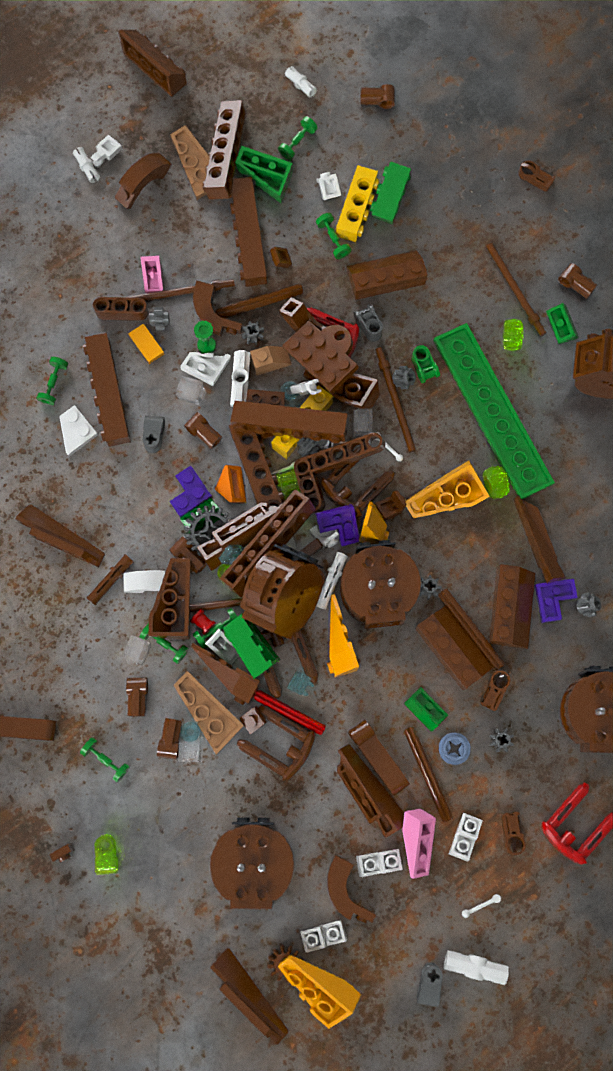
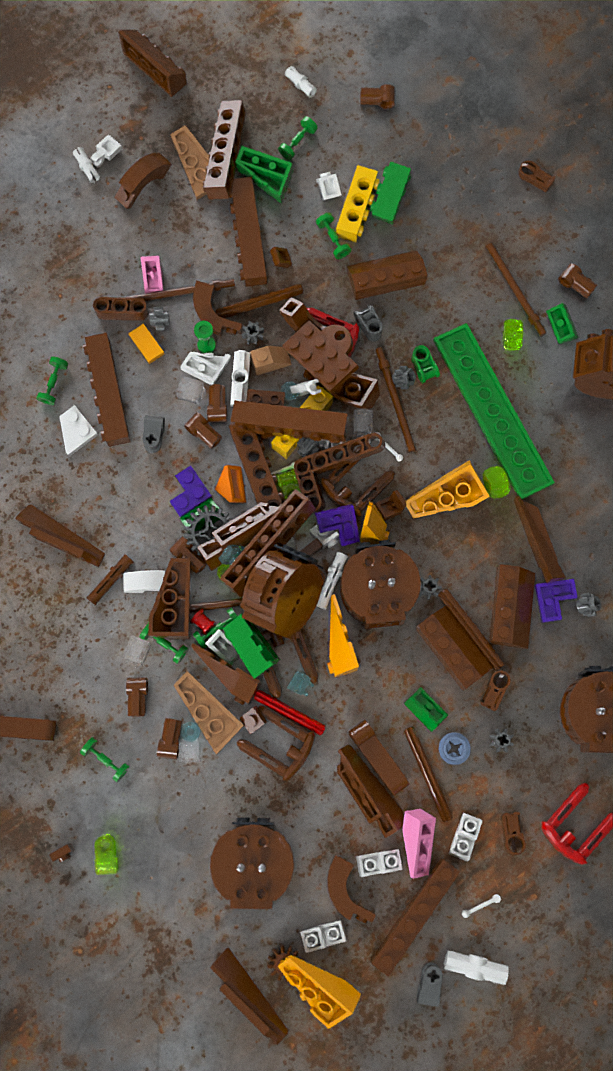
(217, 409): none -> reddish brown piece
(414, 917): none -> reddish brown brick

